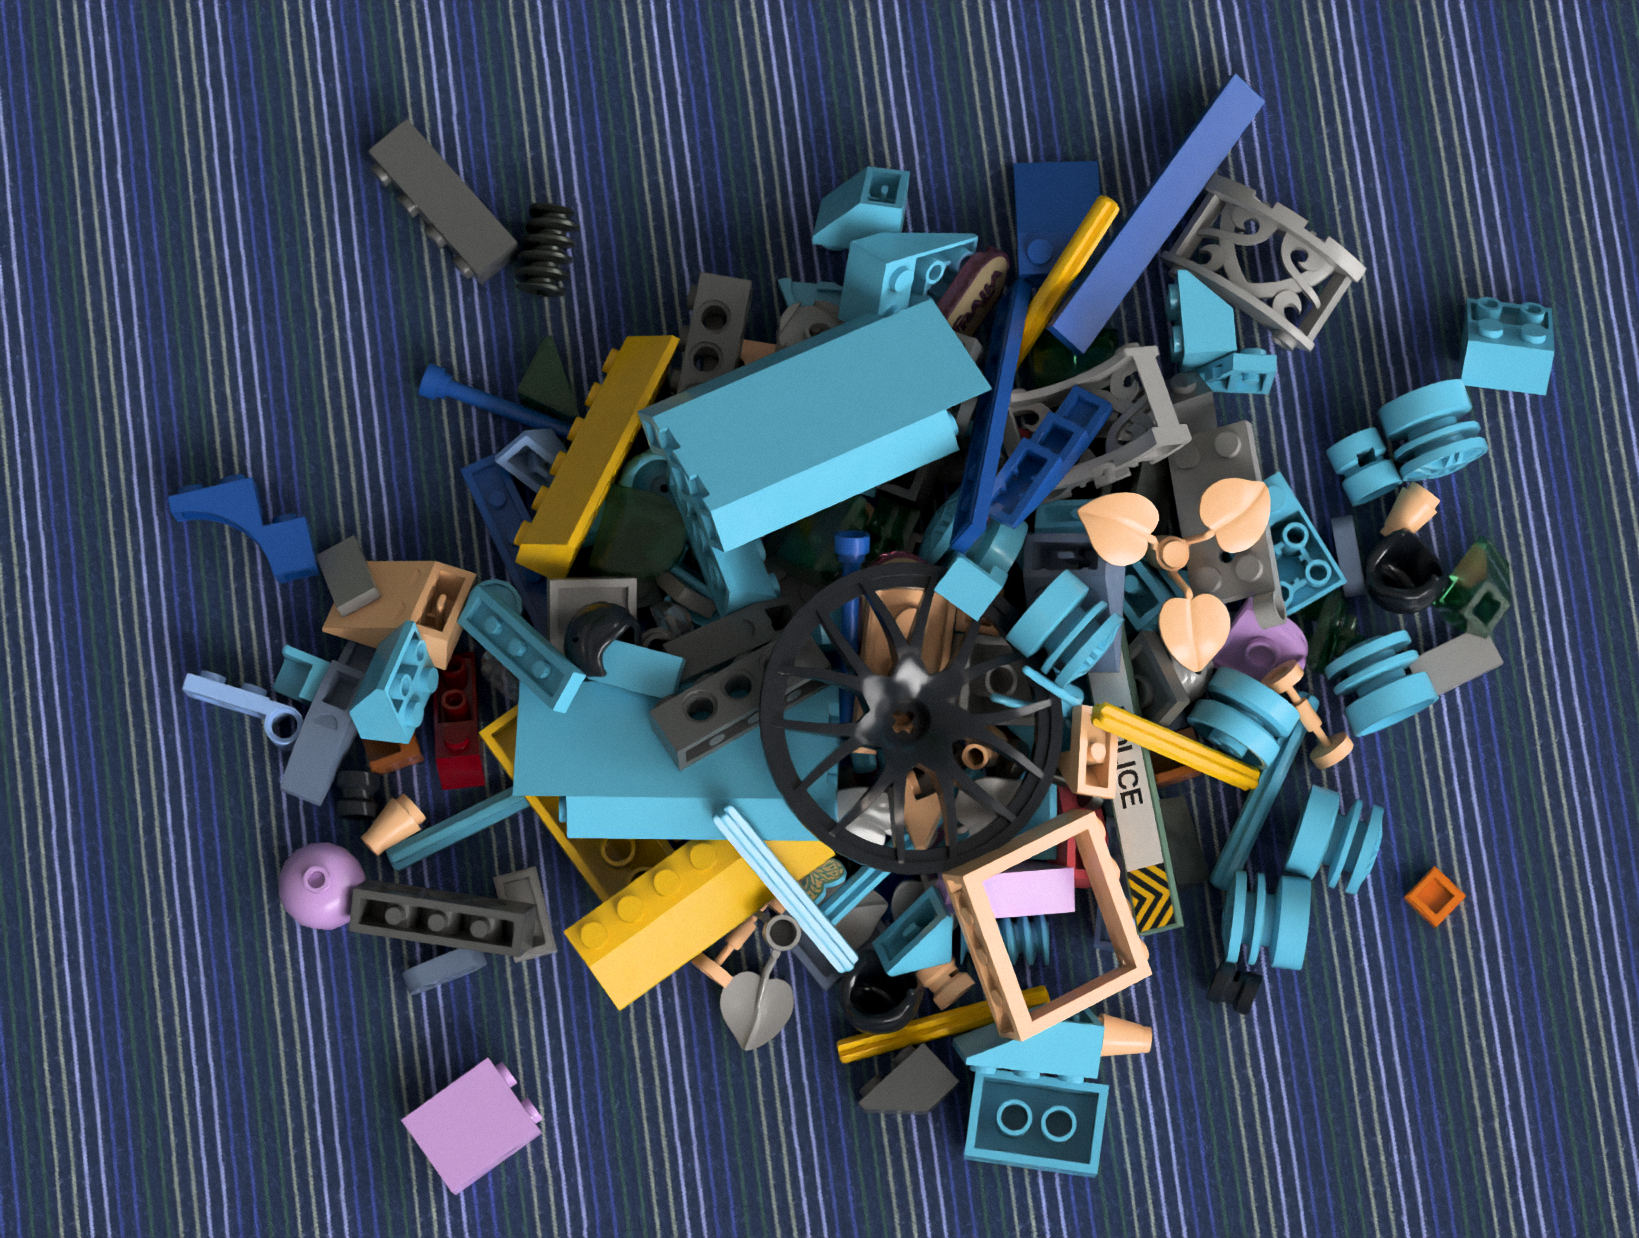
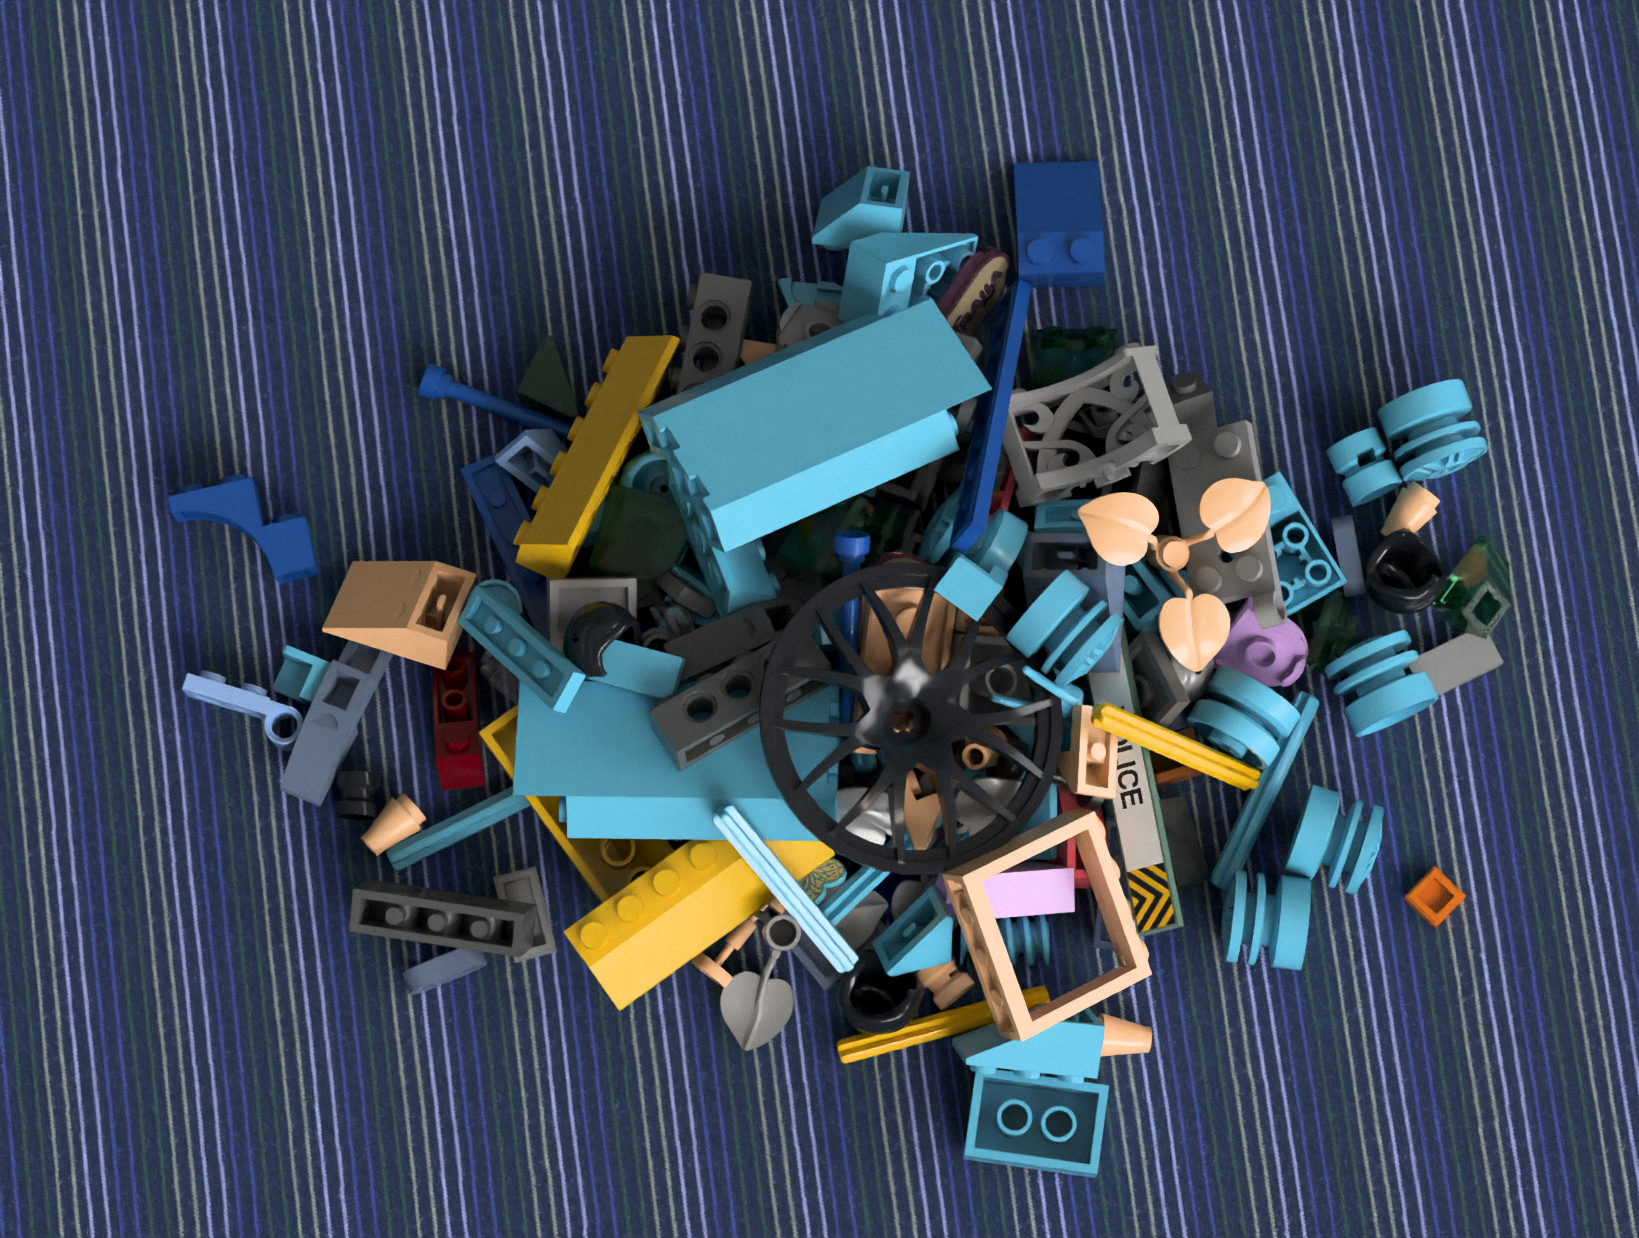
(319, 885): lavender cylinder -> none
(348, 576): light grey tile -> none
(392, 756): dark orange panel -> none
(395, 687): medium azure slope -> none
(443, 202): dark grey brick -> none
(473, 1125): lavender brick -> none
(544, 250): pearl dark grey piece -> none
(912, 1087): dark grey slope -> none
(1047, 457): blue slope -> none
(1066, 271): yellow axle -> none
(1155, 215): tile -> none
(1202, 323): medium azure slope -> none
(1234, 987): black wheel -> none
(1241, 373): medium azure wing -> none
(1323, 259): light grey fence -> none
(1331, 748): light nougat wheel -> none
(1506, 346): medium azure slope -> none

